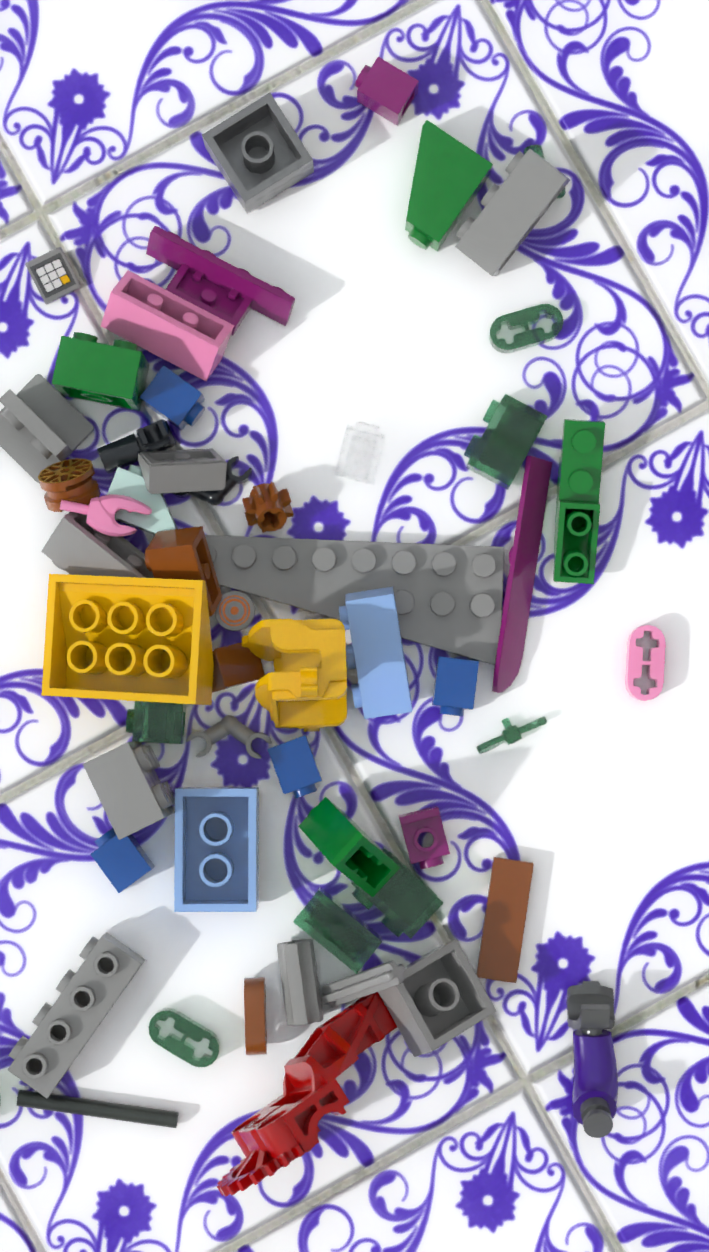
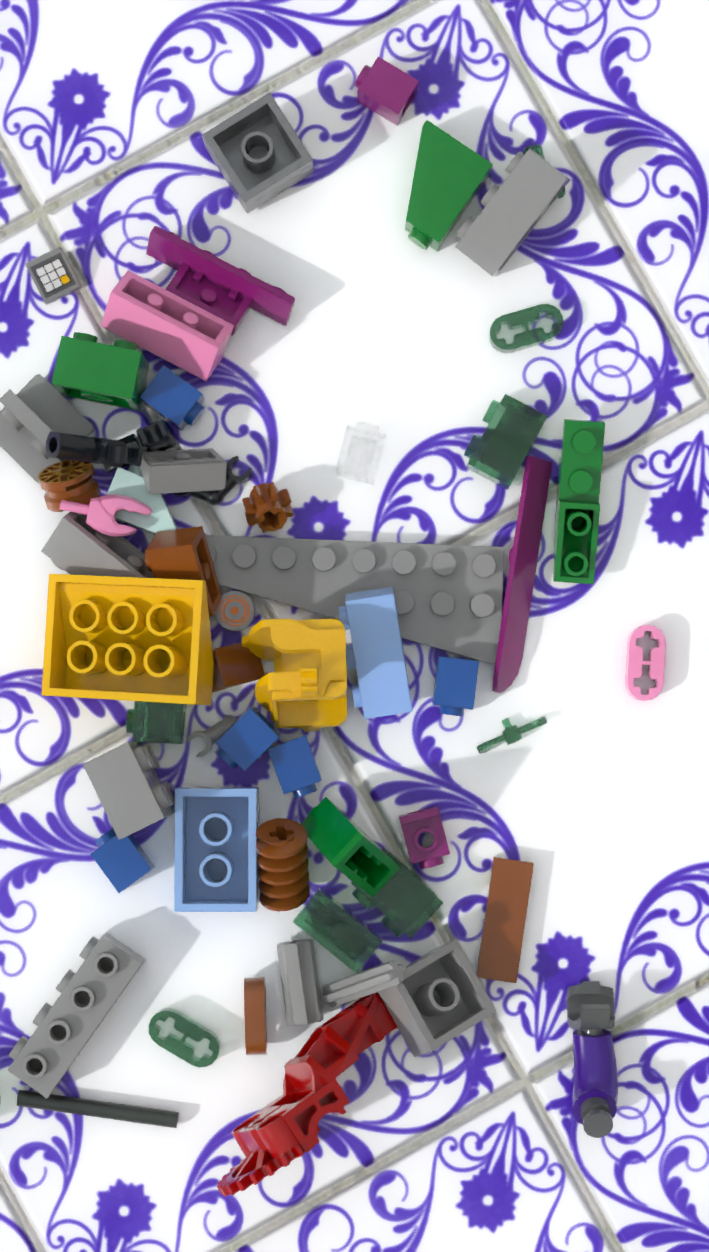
(91, 450): none -> black bar
(247, 739): none -> blue brick
(282, 864): none -> dark orange piece

